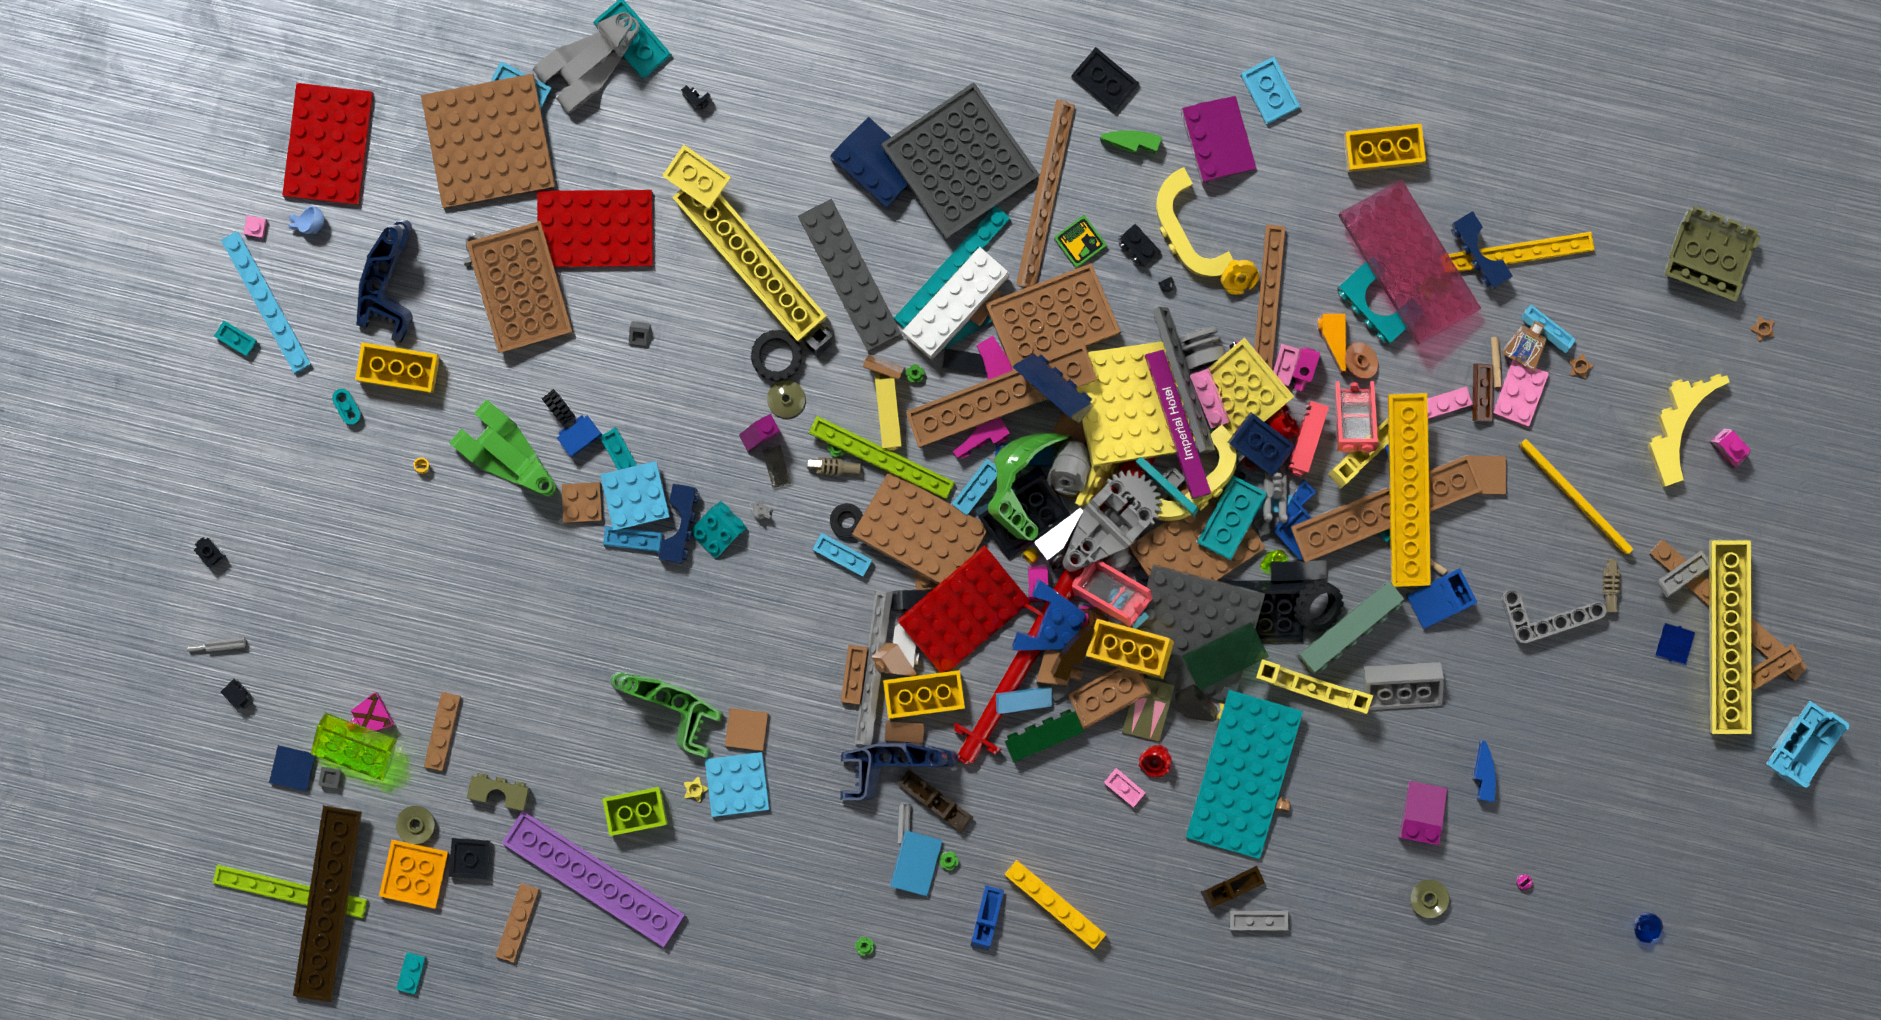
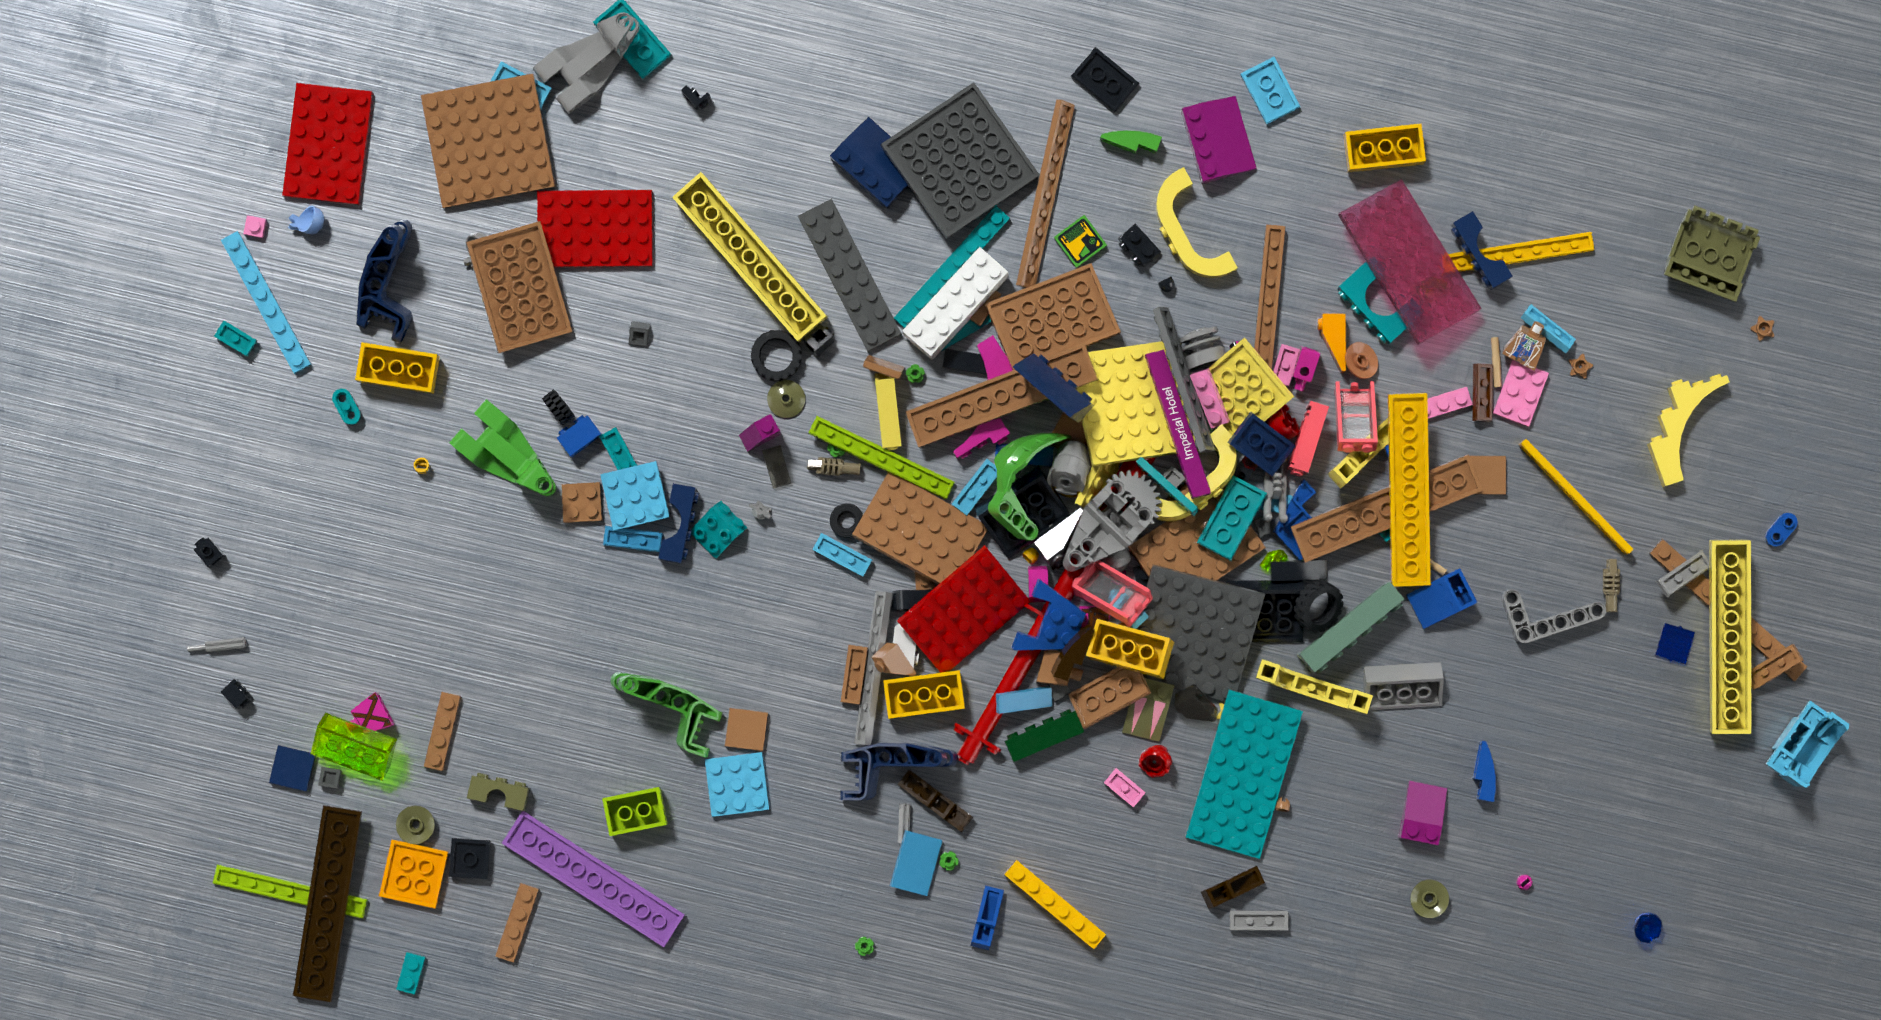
(695, 784): light yellow plate -> none
(696, 176): light yellow plate -> none
(904, 732): medium nougat slope -> none
(1225, 656): clear green tile -> none
(1236, 269): yellow plate -> none
(1731, 447): dark pink torso -> none
(1780, 528): none -> blue plate

